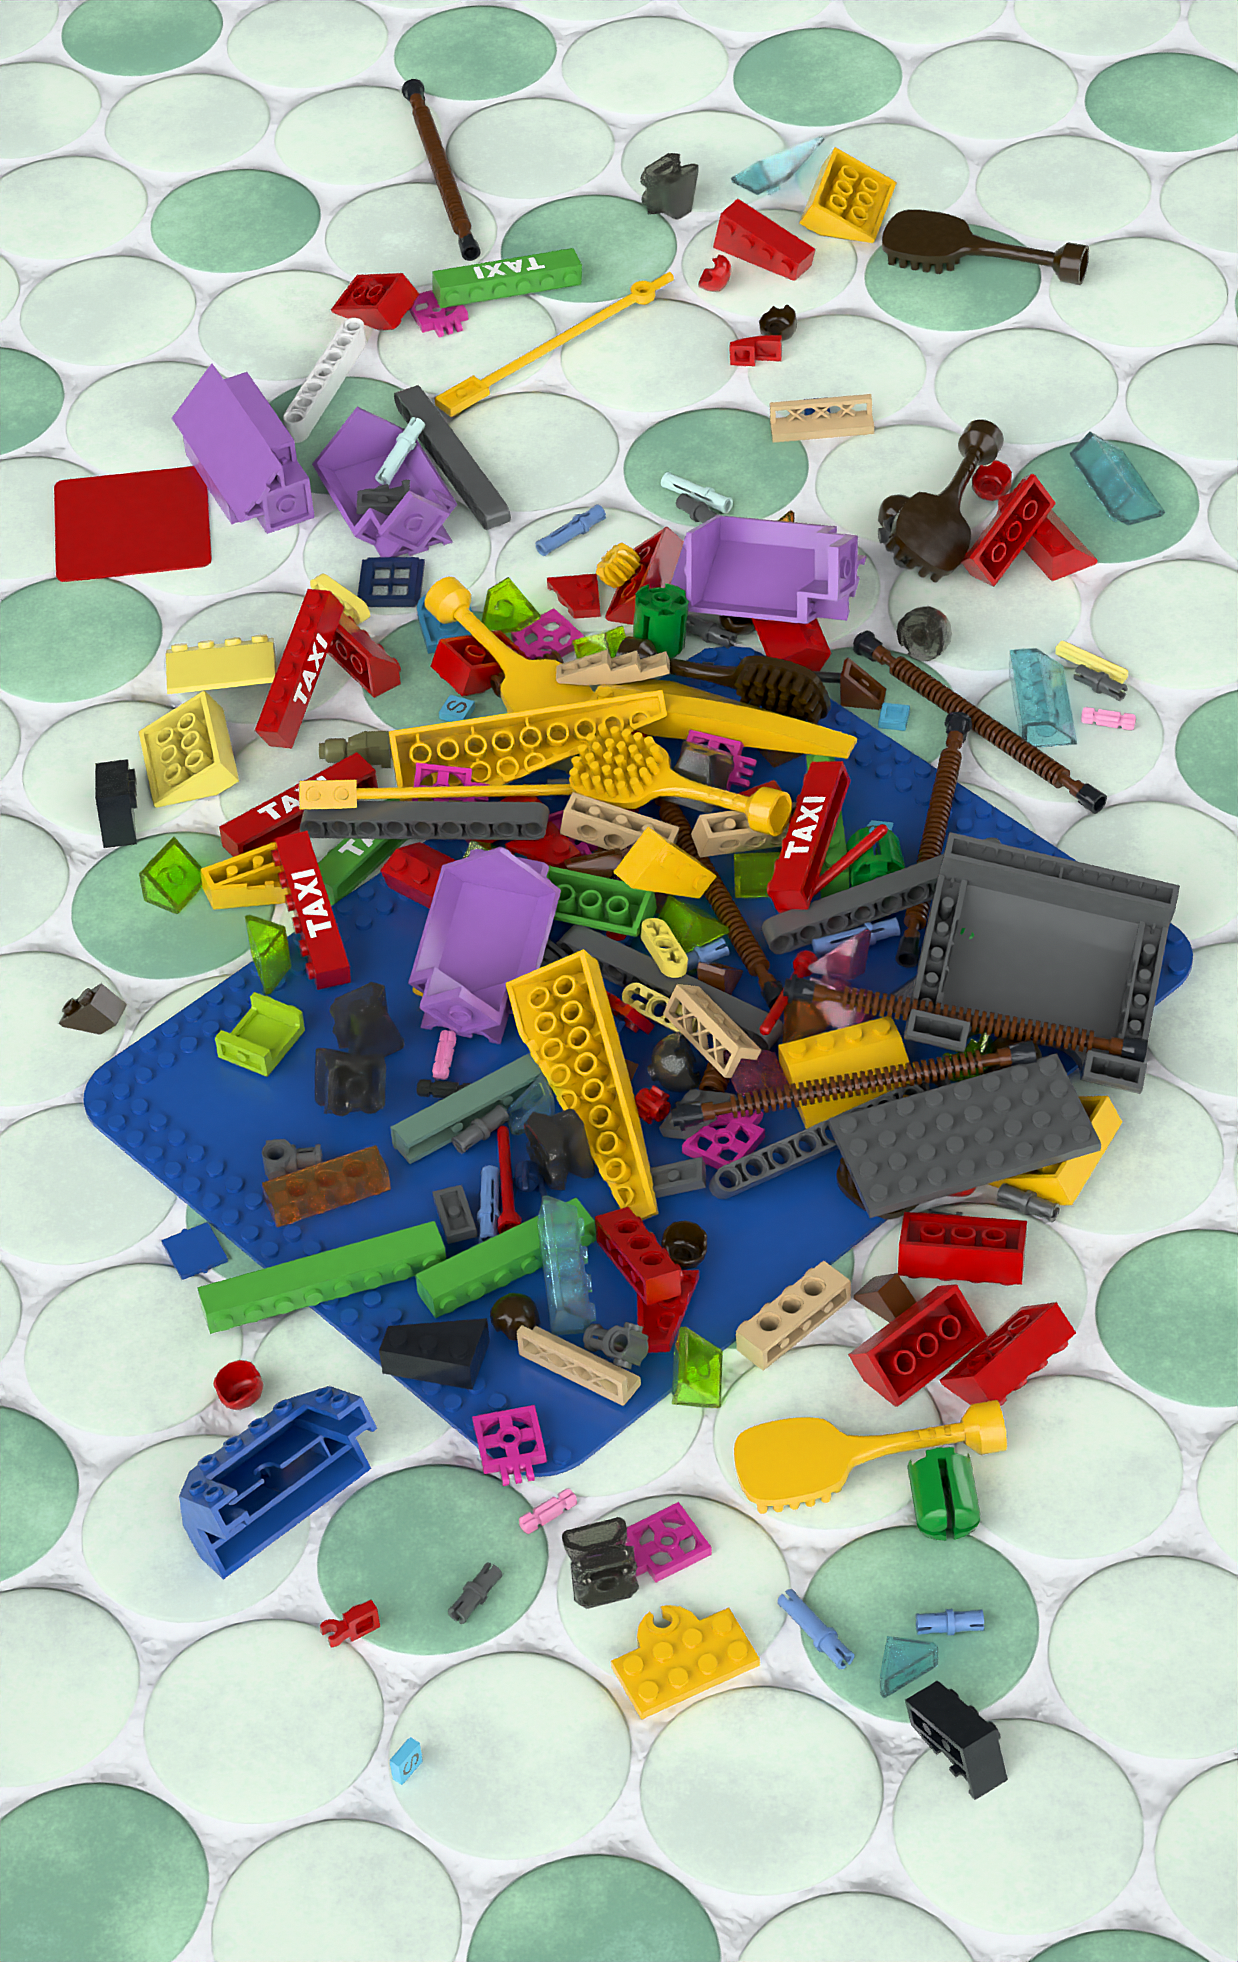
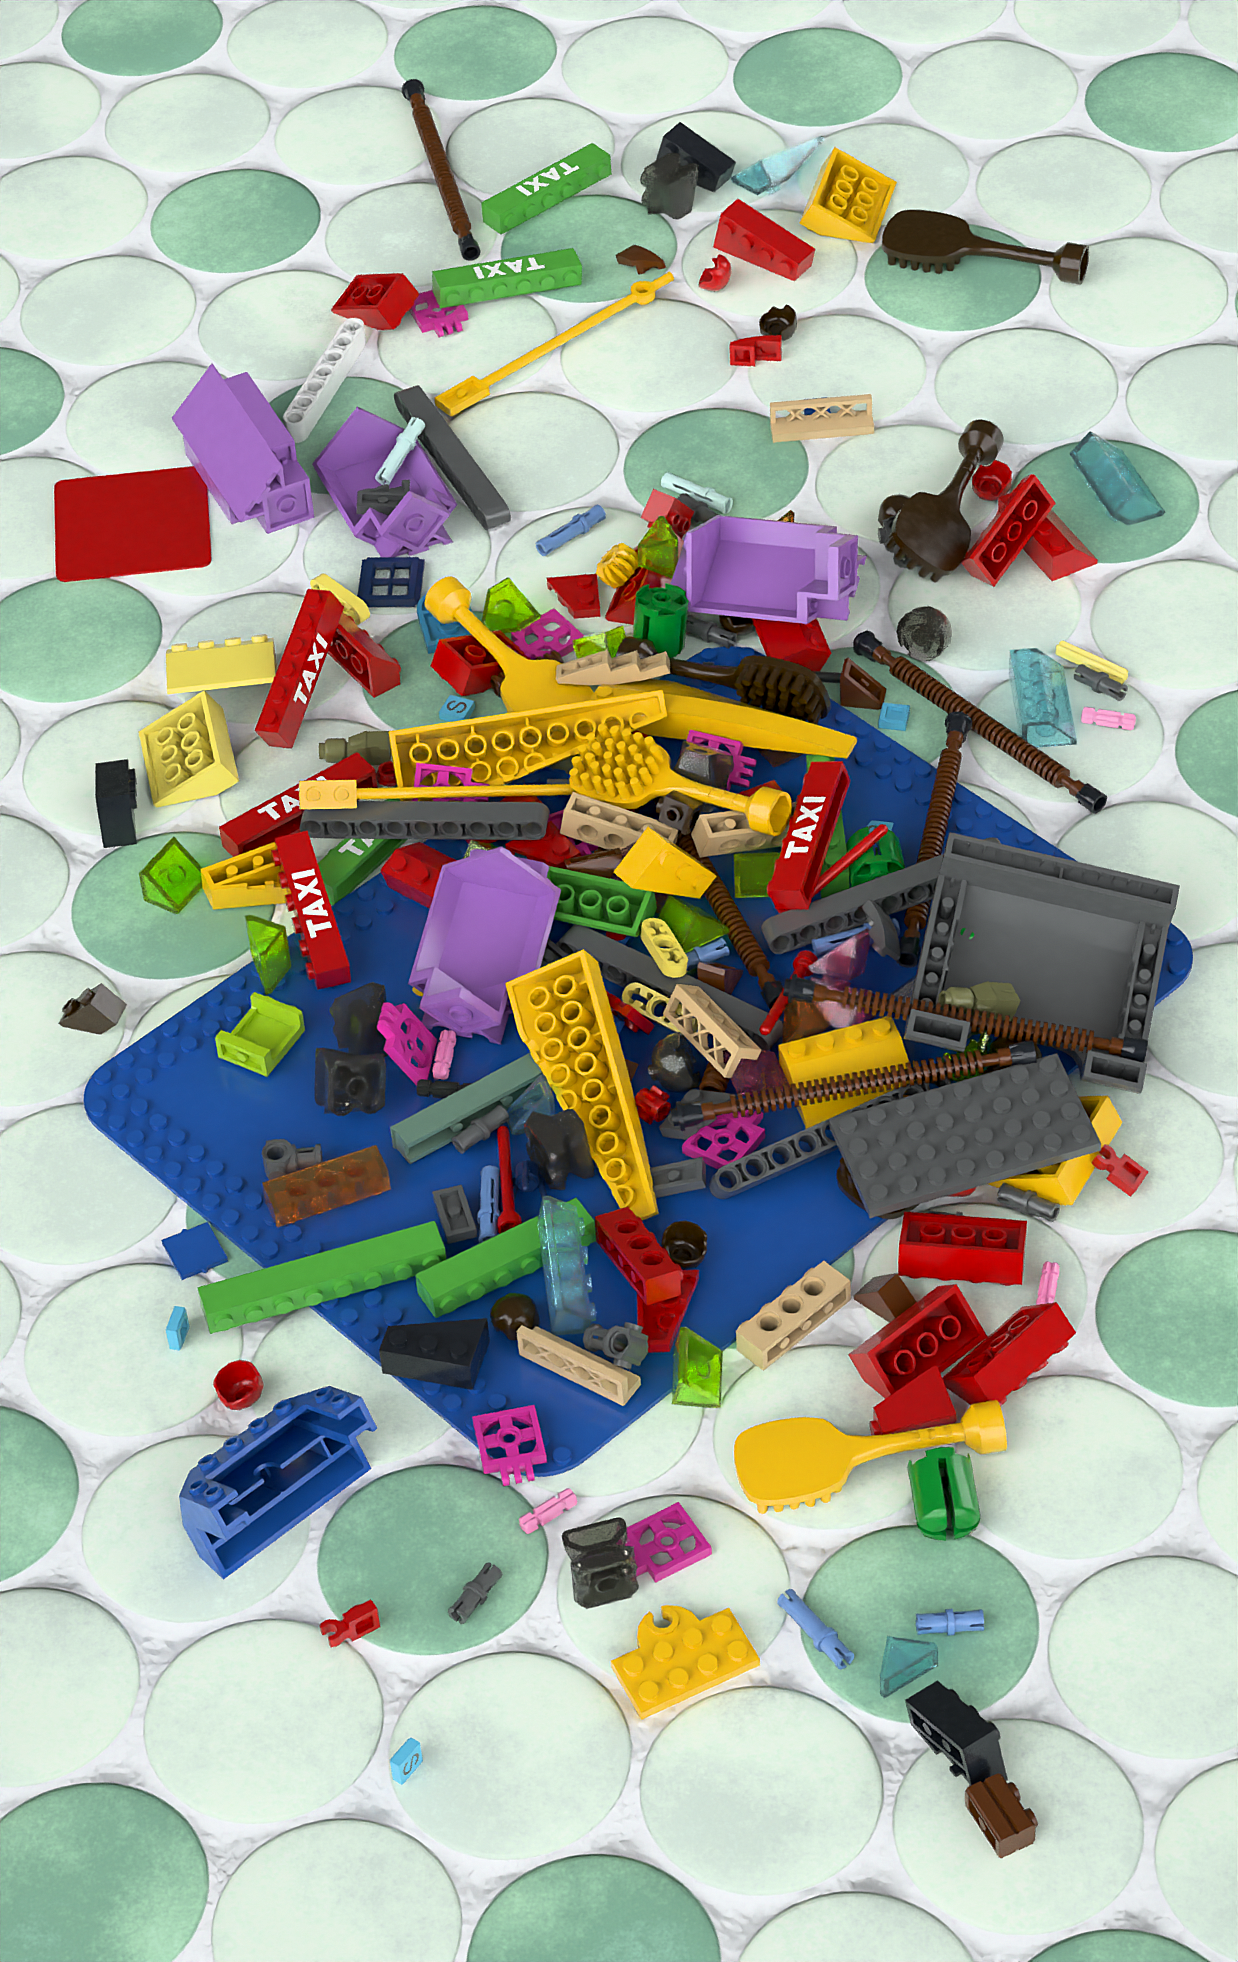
(177, 1328): none -> medium azure tile
(386, 775): none -> red plate
(396, 1040): none -> dark pink piece
(546, 188): none -> bright green brick
(641, 258): none -> reddish brown slope
(659, 548): none -> clear neon green slope
(672, 509): none -> red brick
(687, 811): none -> dark brown brick
(714, 165): none -> black wedge
(882, 931): none -> dark grey slope
(915, 1406): none -> red slope
(986, 996): none -> olive piece
(1000, 1815): none -> reddish brown brick
(1048, 1283): none -> bright pink axle
(1123, 1171): none -> red plate

